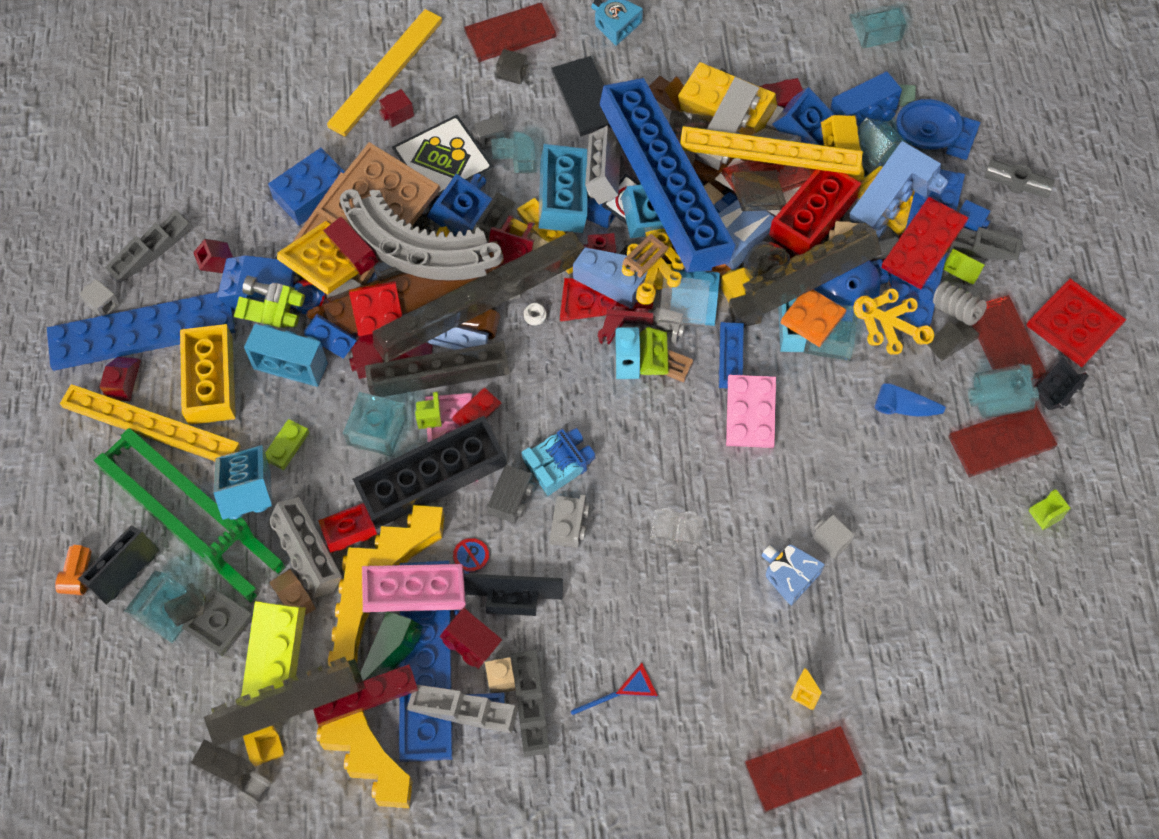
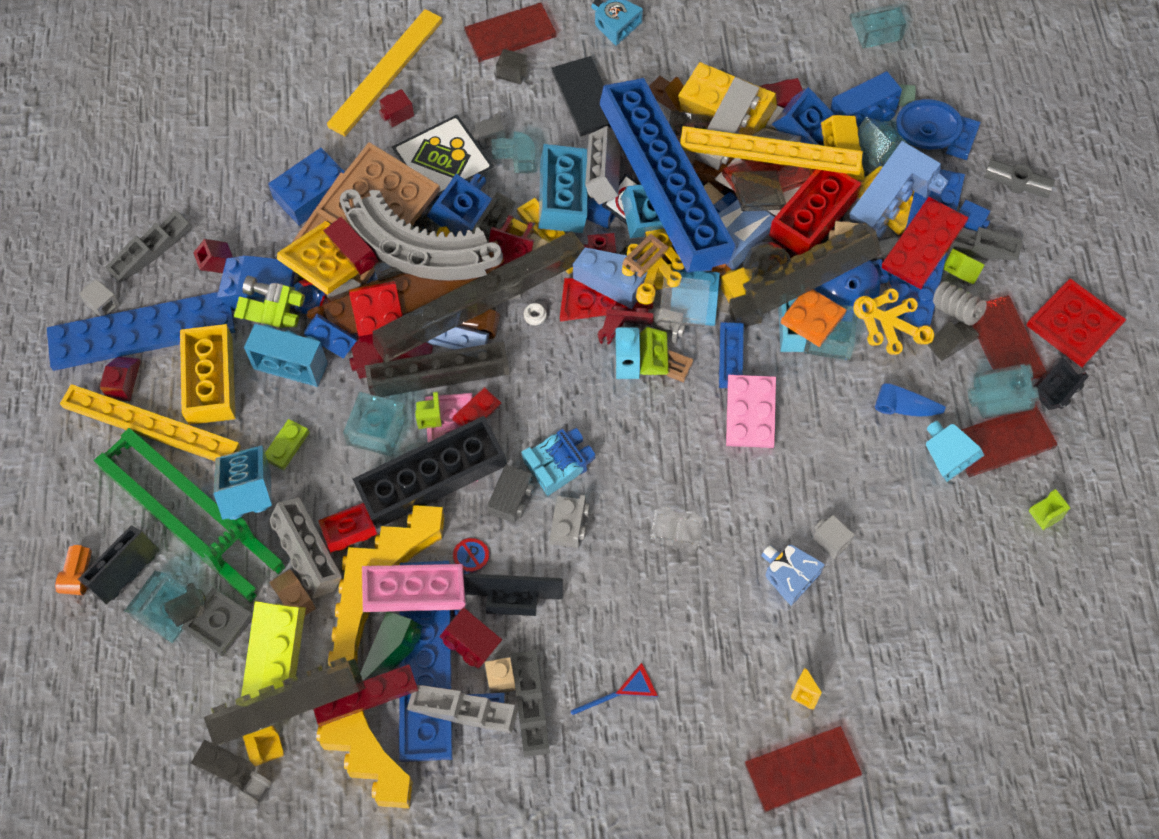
(951, 449): none -> medium azure torso

